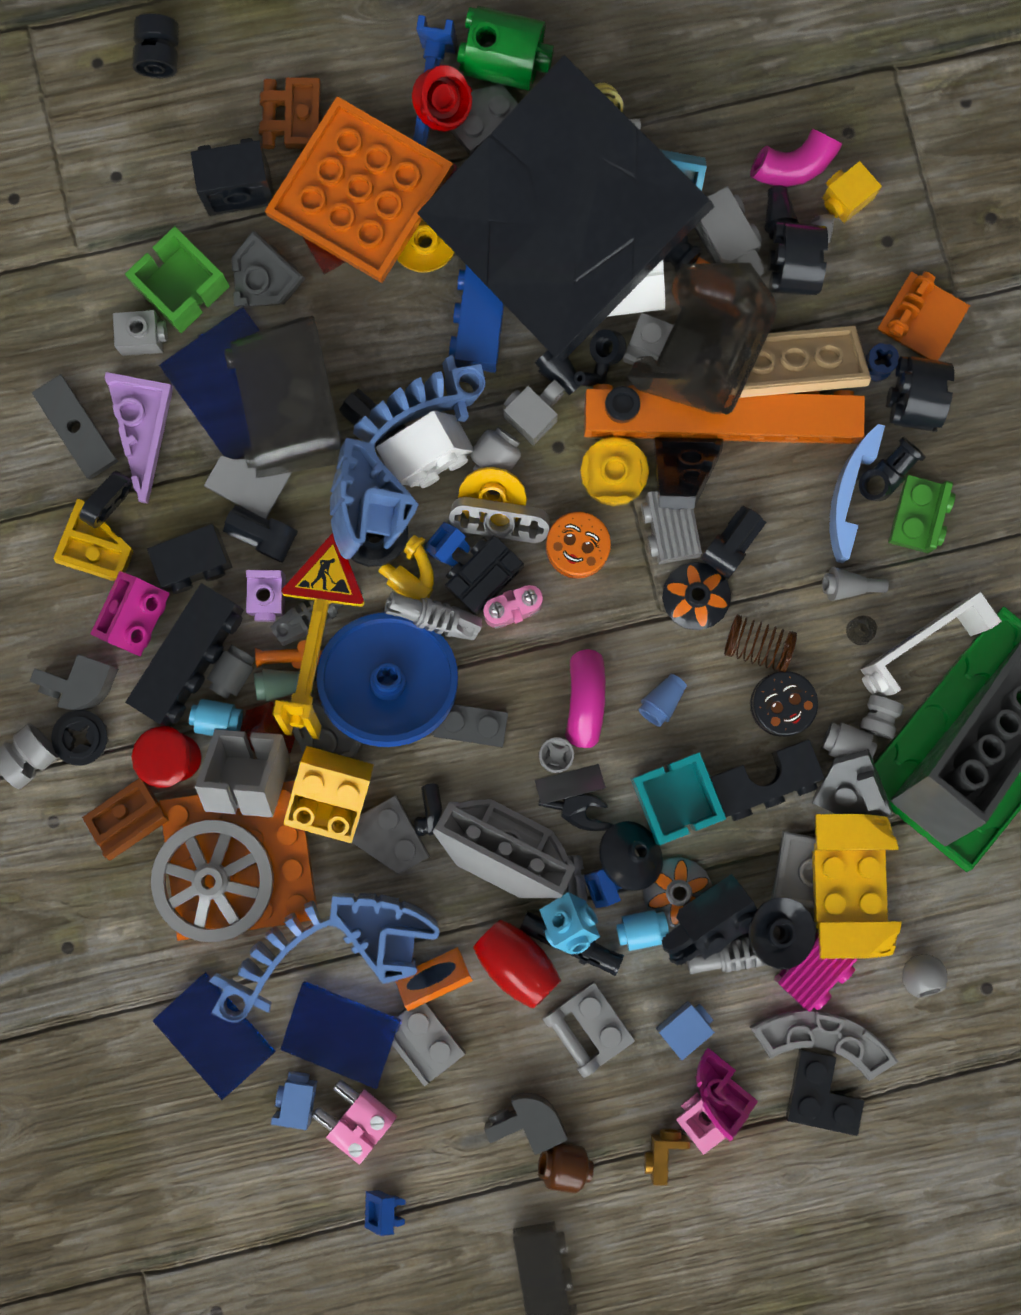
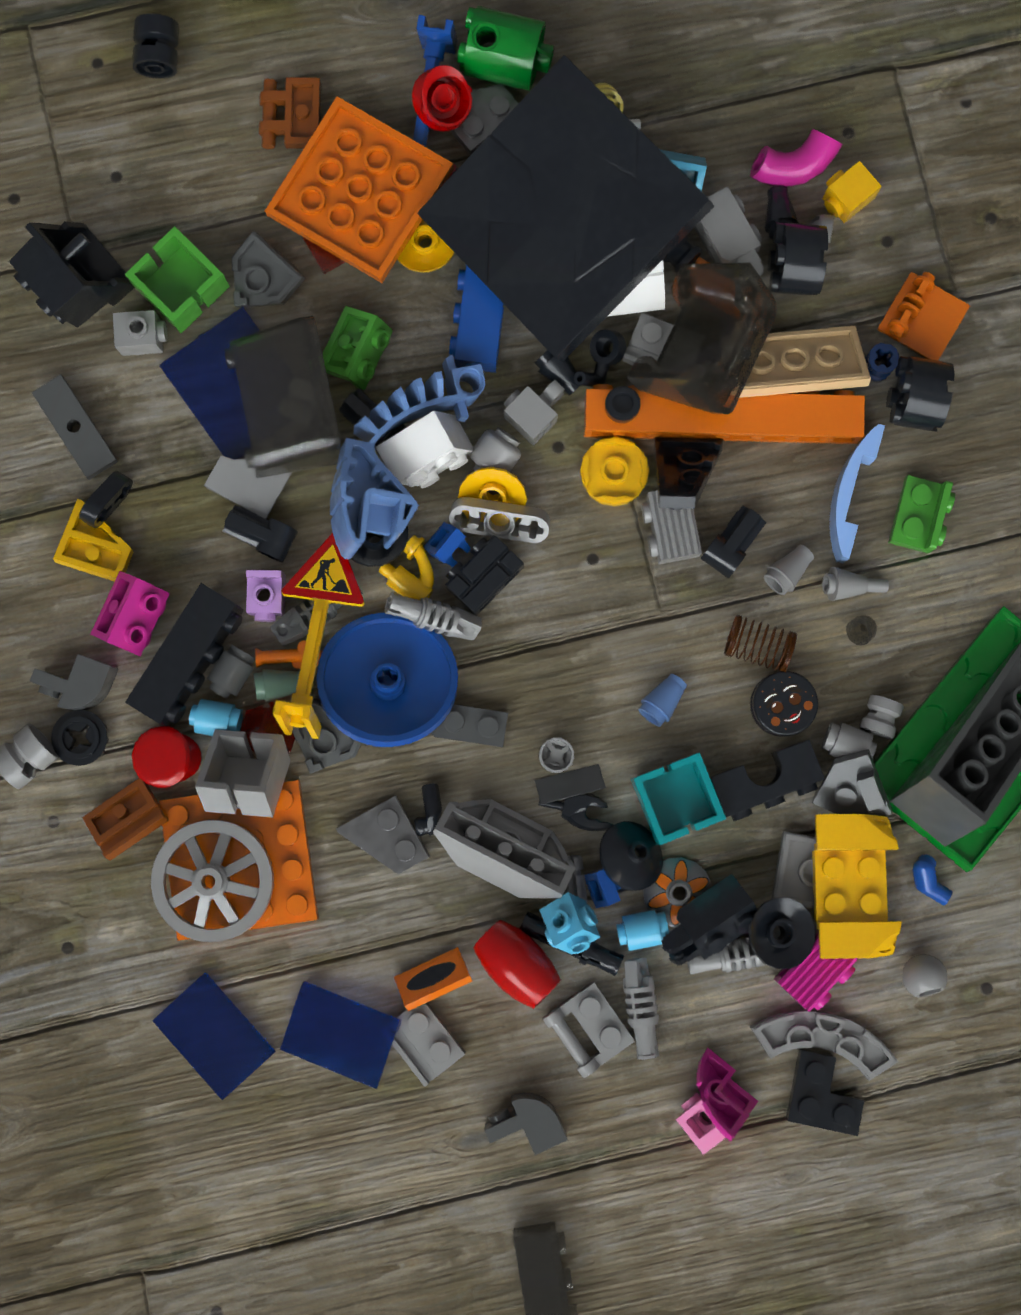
(69, 271): none -> black piece
(141, 415): lavender wing -> none
(190, 559): black brick -> none
(232, 177): black container -> none
(295, 1101): medium blue brick -> none
(328, 794): yellow slope -> none
(356, 346): none -> bright green bracket
(359, 1126): bright pink piece -> none
(375, 925): medium blue piece -> none
(380, 1212): blue tile -> none
(513, 606): bright pink piece -> none
(565, 1168): reddish brown head -> none
(578, 545): orange head -> none
(586, 698): dark pink cylinder -> none
(641, 1006): none -> light grey hinge
(657, 1160): pearl gold bracket -> none
(679, 600): black dish -> none
(686, 1029): medium blue brick -> none
(788, 570): none -> light grey cone
(892, 470): black connector -> none
(926, 880): none -> blue arm
(972, 612): white panel -> none

